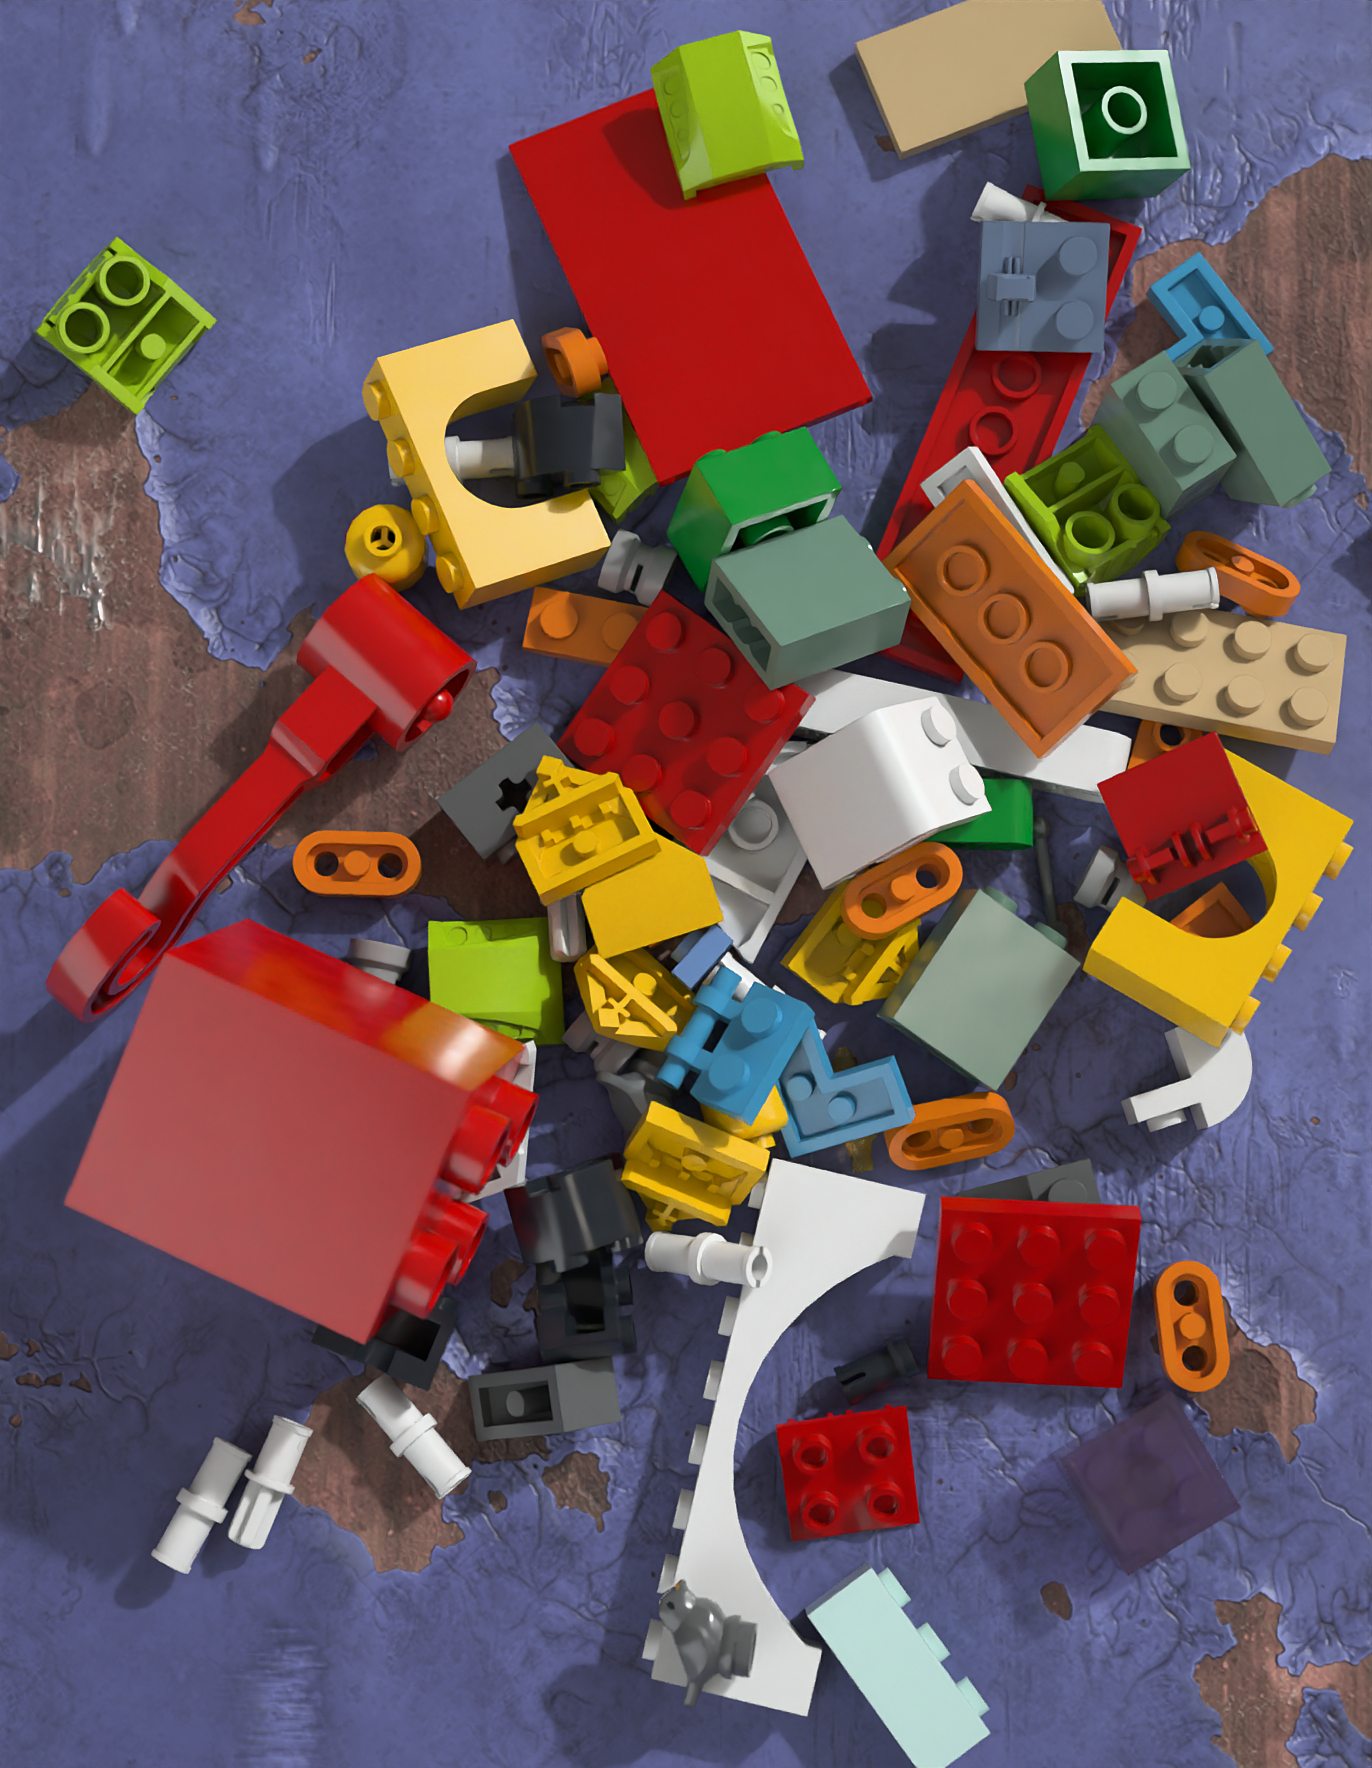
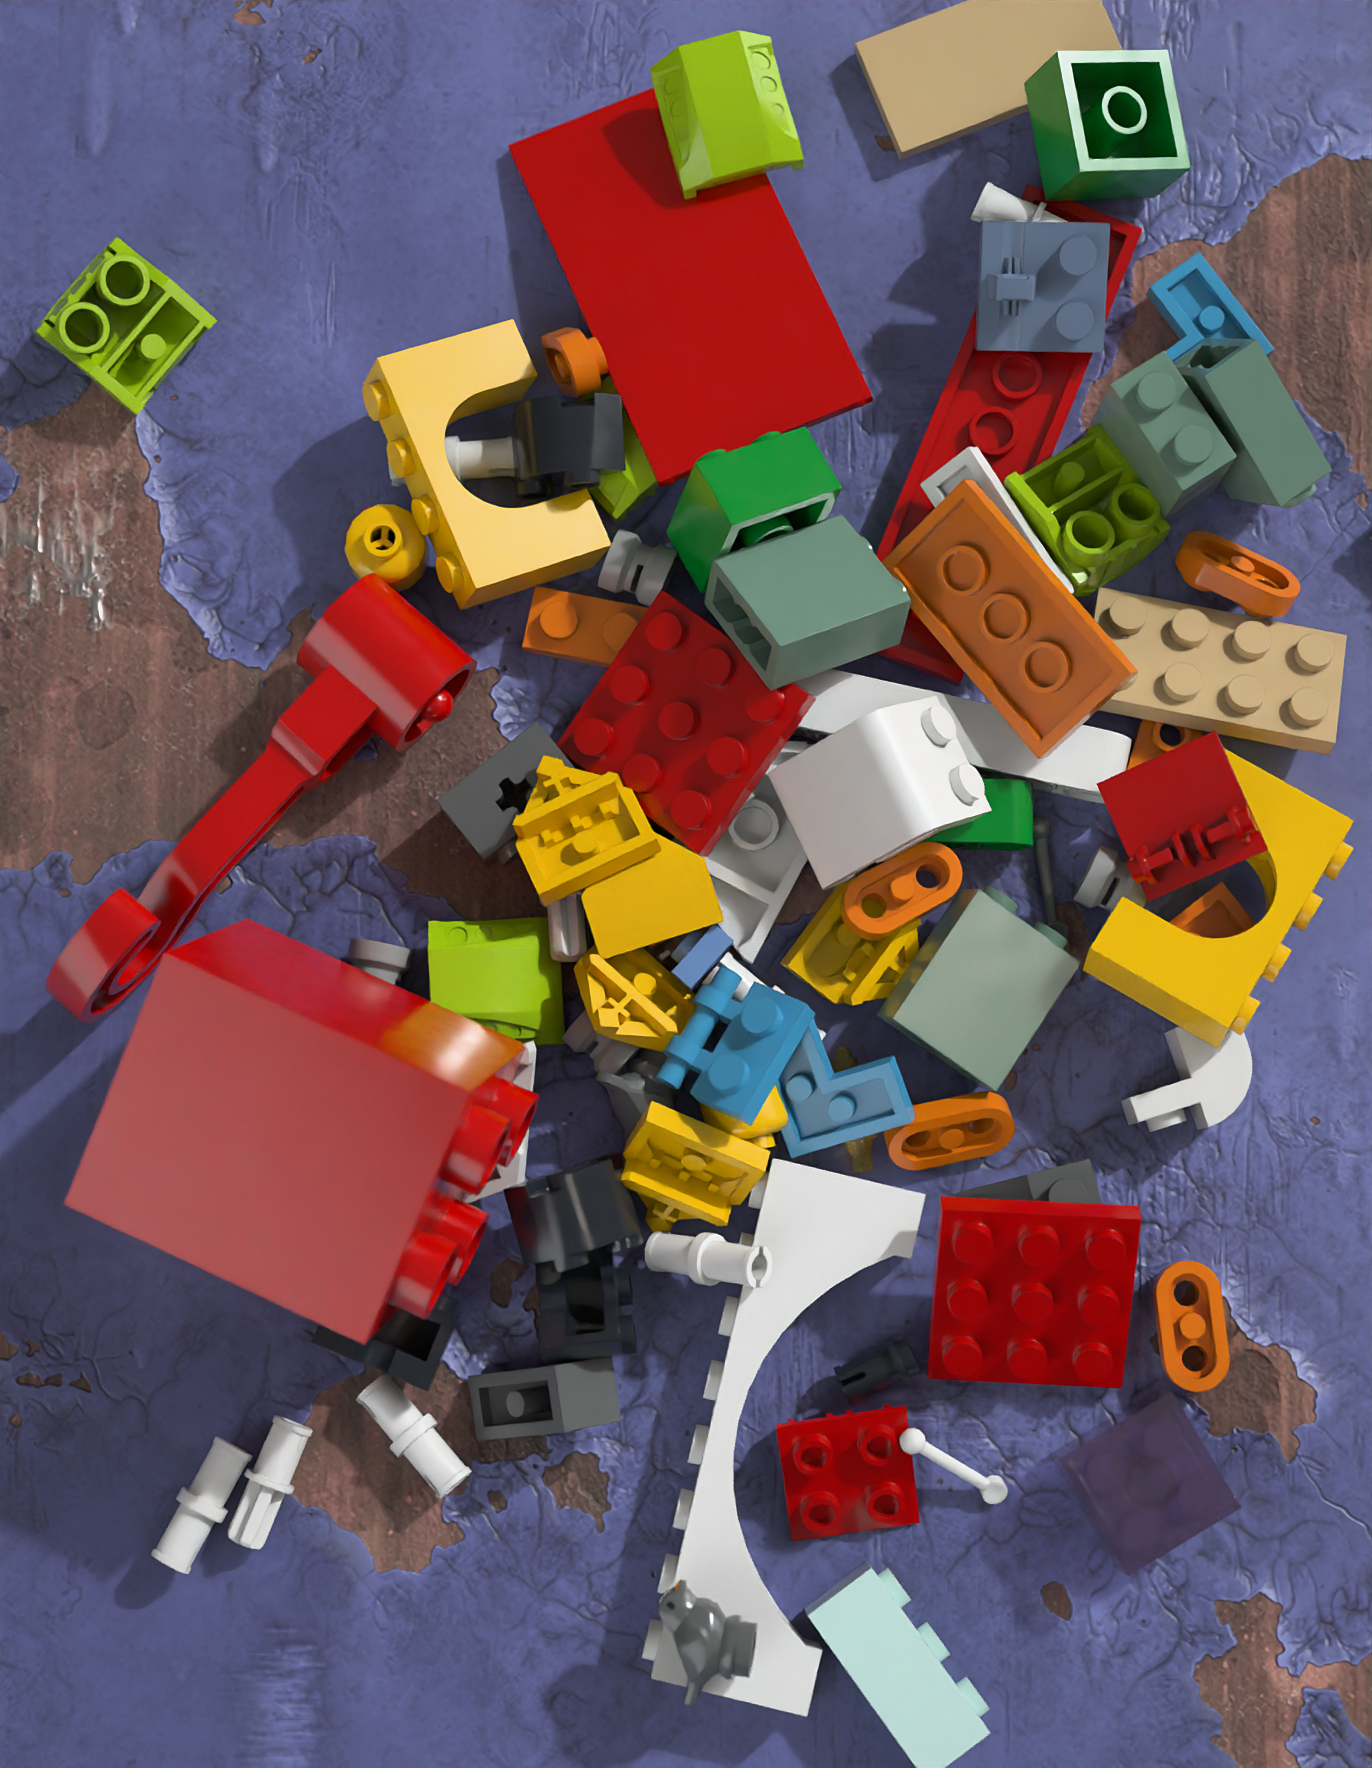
(359, 864): orange plate -> none
(991, 1487): none -> white hinge
(1152, 595): white pin -> none

